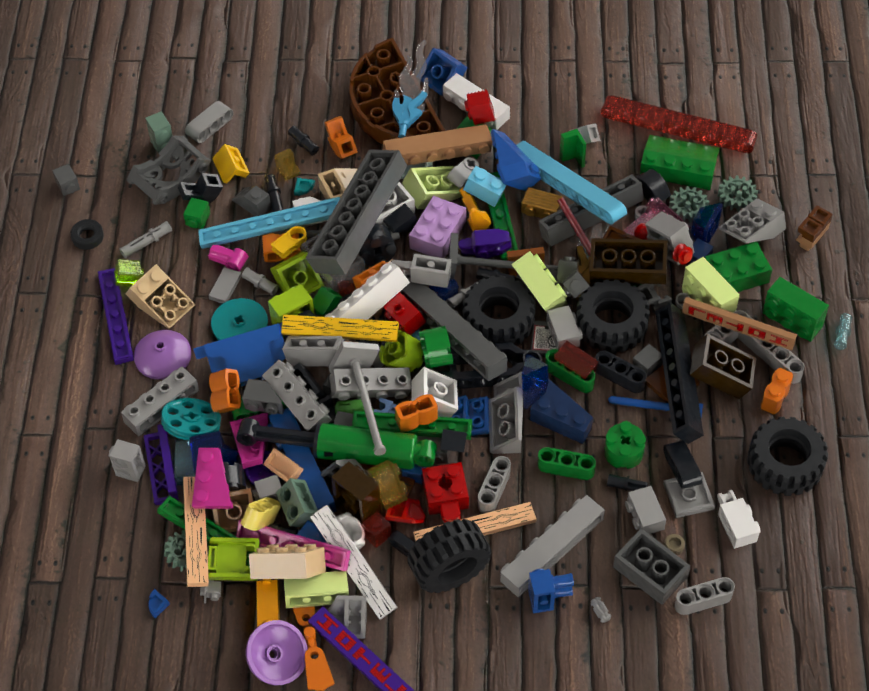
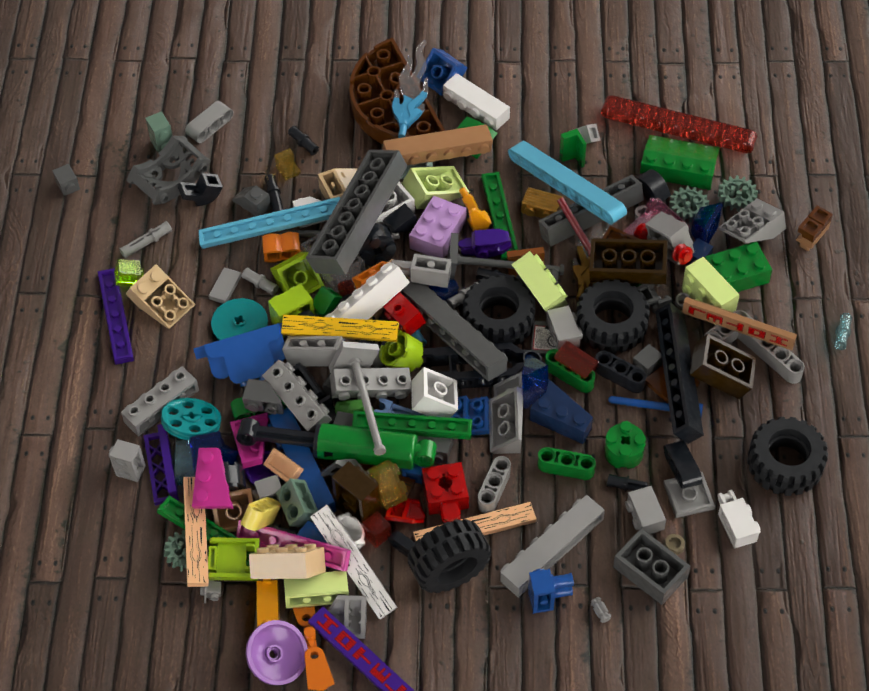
(89, 243): black tyre -> none
(157, 603): blue tile -> none
(160, 362): medium lavender dish -> none
(197, 213): green brick -> none
(224, 390): orange brick -> none
(230, 163): yellow panel -> none
(232, 259): dark pink piece -> none
(286, 244): yellow piece -> none
(303, 186): teal tile -> none
(339, 139): orange brick -> none
(417, 412): orange brick -> none
(436, 347): green brick -> none
(453, 441): black panel -> none
(461, 172): light grey piece -> none
(479, 107): red brick -> none
(484, 186): medium azure brick -> none
(513, 165): blue wedge -> none
(566, 267): dark grey brick -> none
(575, 284): dark grey brick -> none
(709, 588): light grey beam -> none
(776, 391): orange brick -> none
(795, 309): green brick -> none

